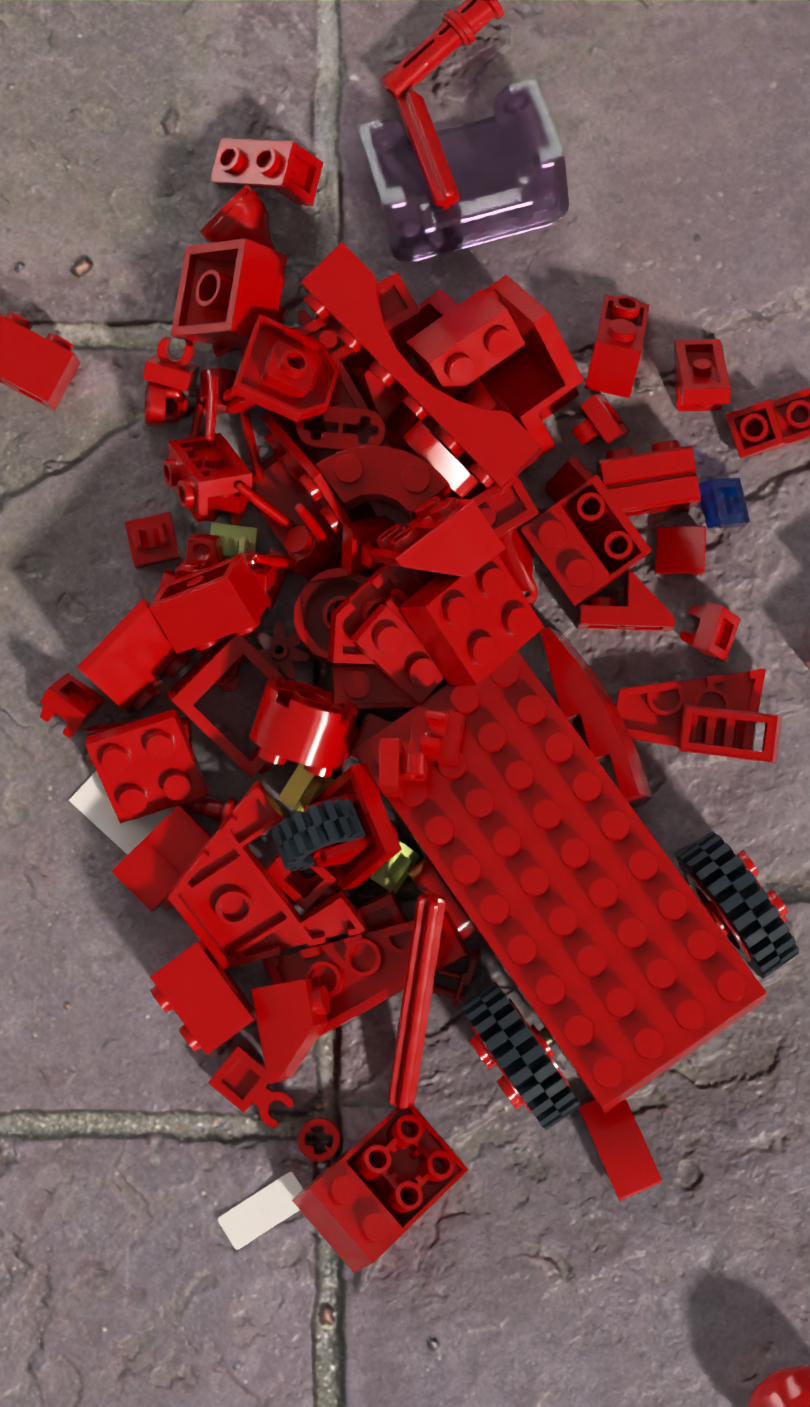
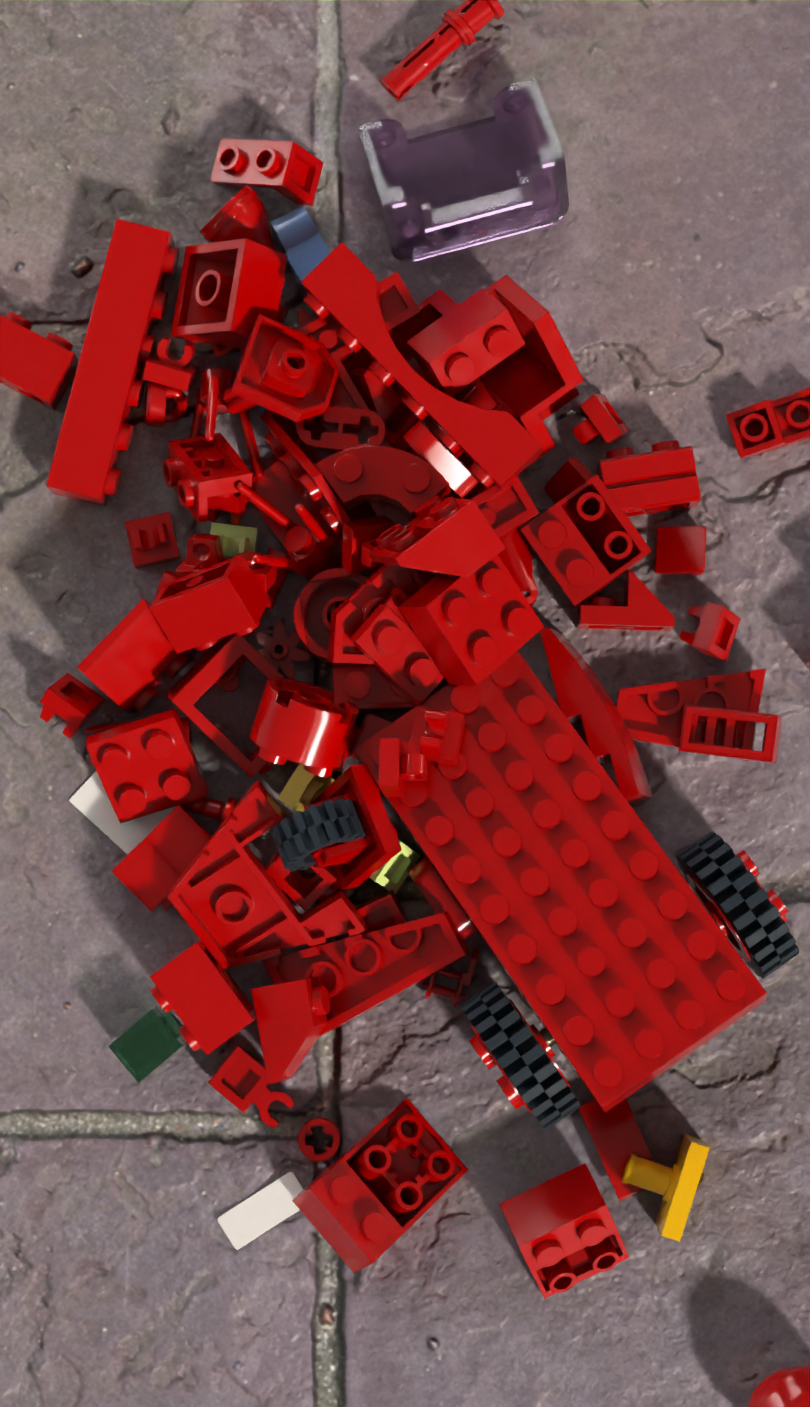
(112, 363): none -> red brick
(148, 1043): none -> clear green brick
(301, 243): none -> medium blue leg
(416, 999): red axle -> none
(428, 150): red axle -> none
(564, 1231): none -> red slope
(617, 345): red slope -> none
(675, 1183): none -> yellow tile
(700, 375): red slope -> none
(723, 503): clear blue plate -> none

